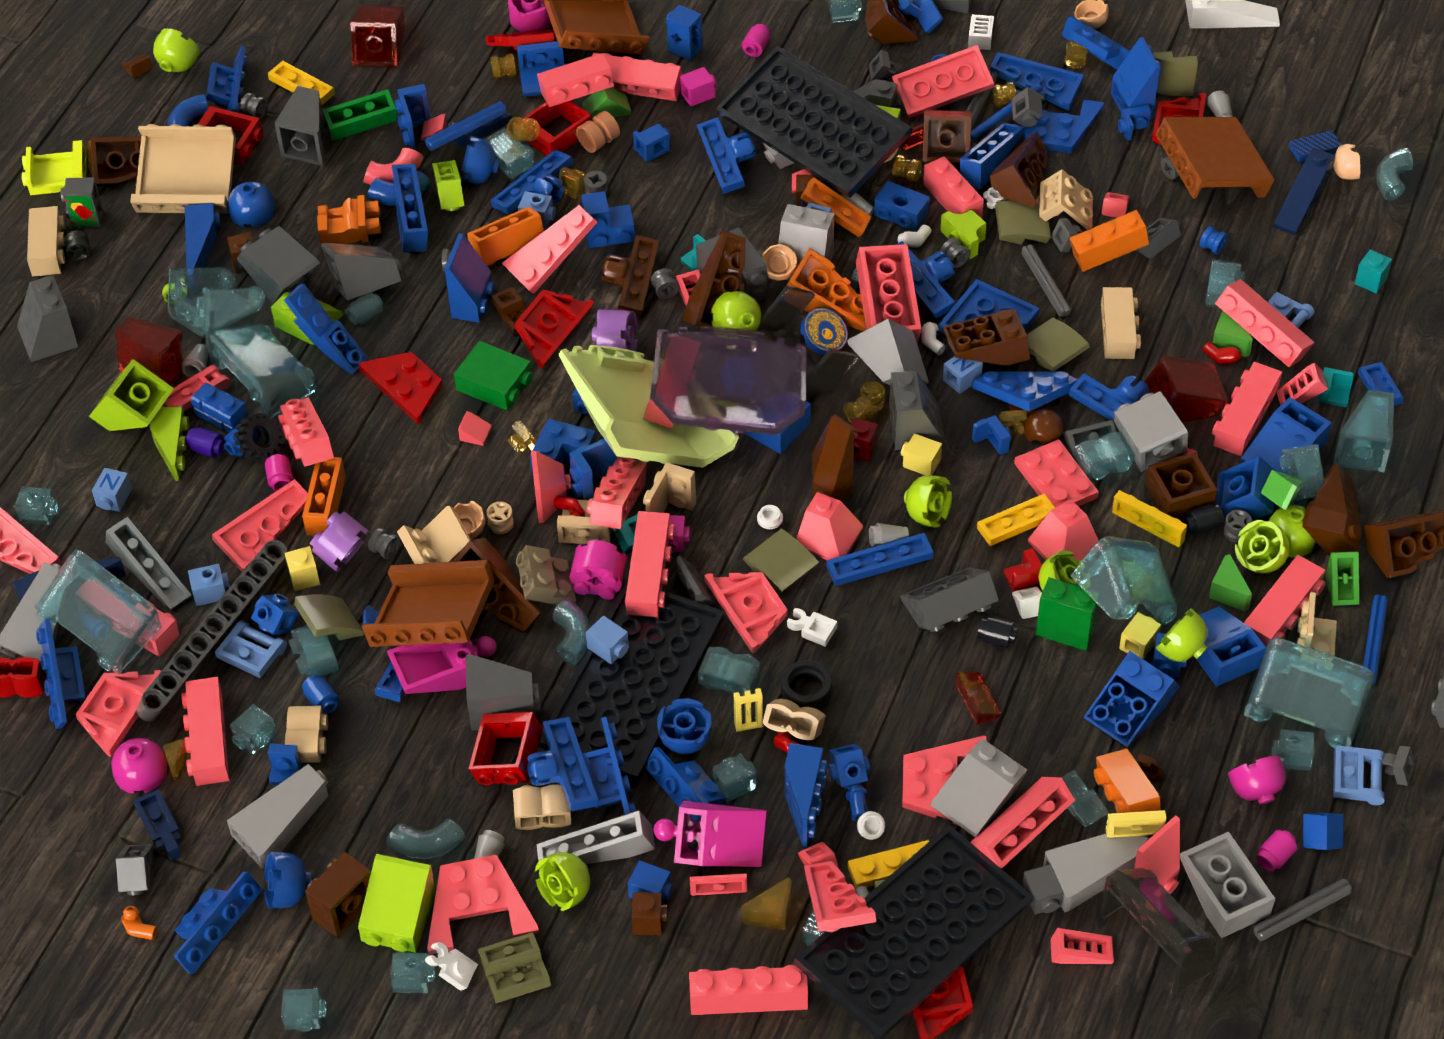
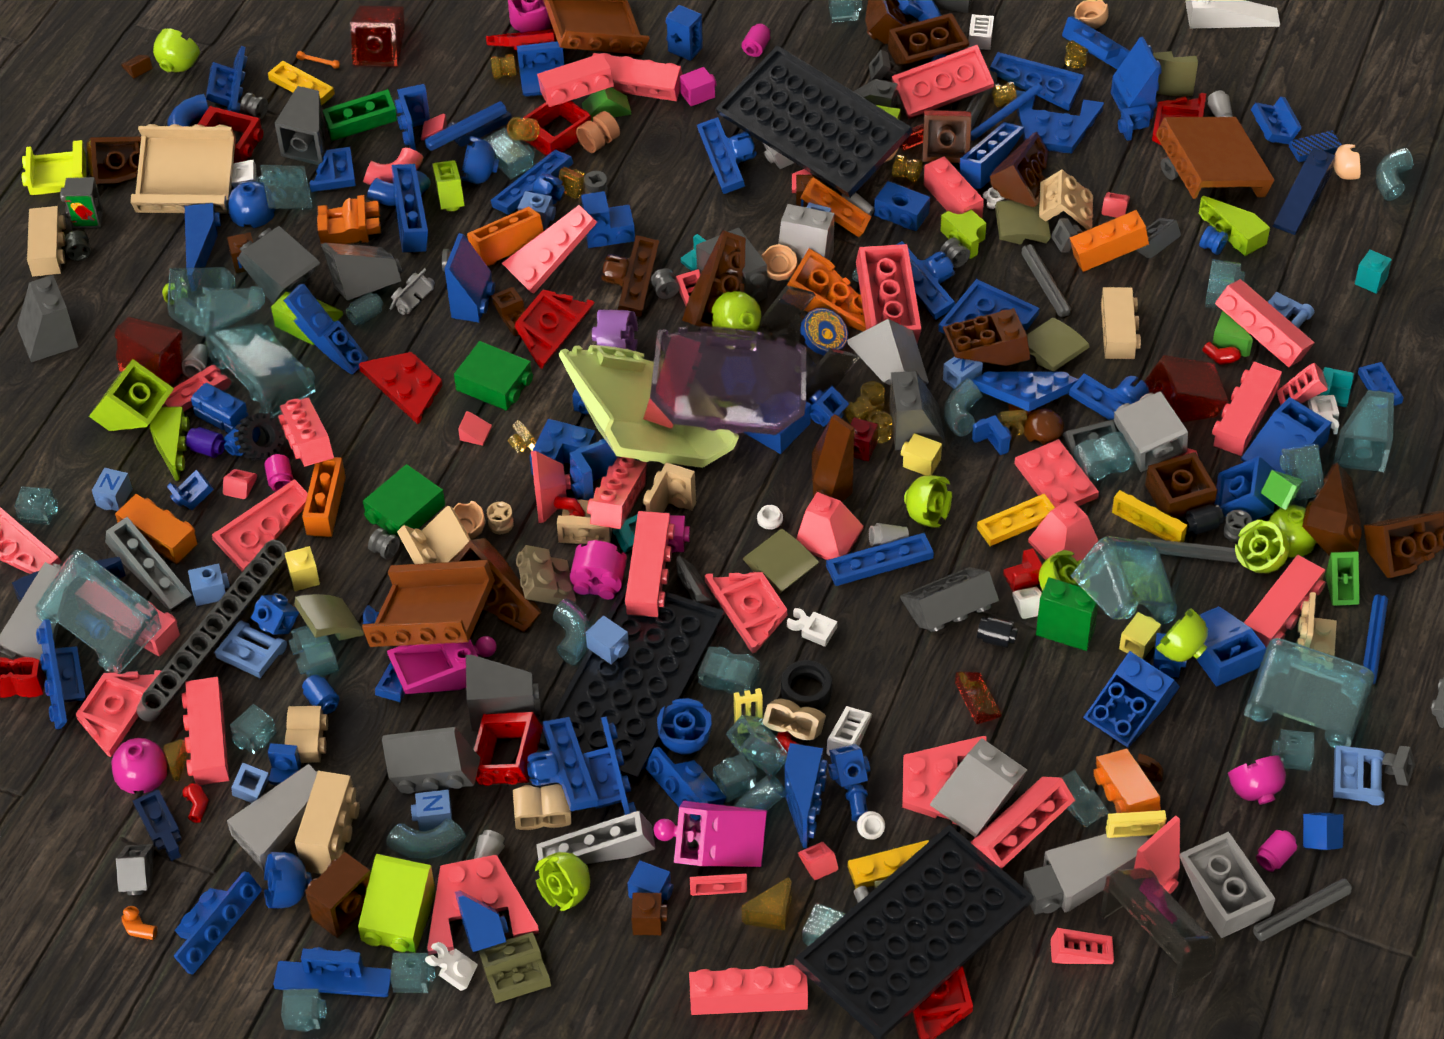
(160, 528): none -> orange brick
(191, 491): none -> blue bracket
(199, 800): none -> red arm
(238, 483): none -> coral slope
(243, 172): none -> white plate
(249, 783): none -> medium blue brick
(285, 186): none -> clear light blue hinge
(301, 56): none -> orange hinge
(326, 821): none -> tan brick
(333, 973): none -> blue bracket
(334, 171): none -> blue wing
(339, 540): medium lavender brick -> none
(403, 500): none -> green brick
(405, 298): none -> light grey hinge
(430, 760): none -> dark grey slope
(431, 809): none -> medium blue brick
(481, 922): none -> blue slope
(651, 142): blue brick -> none
(757, 744): none -> clear light blue slope
(763, 794): none -> clear light blue cylinder
(827, 404): none -> blue brick
(834, 900): coral wing -> none
(849, 732): none -> white slope
(884, 423): none -> clear yellow wheel
(915, 239): white arm -> none
(926, 39): none -> reddish brown slope
(928, 338): white arm -> none
(958, 406): none -> clear light blue cylinder
(1030, 111): dark grey brick -> none
(1193, 550): none -> dark grey axle
(1230, 587): bright green slope -> none
(1243, 227): none -> lime slope
(1277, 121): none -> blue bracket
(1327, 408): none -> white plate

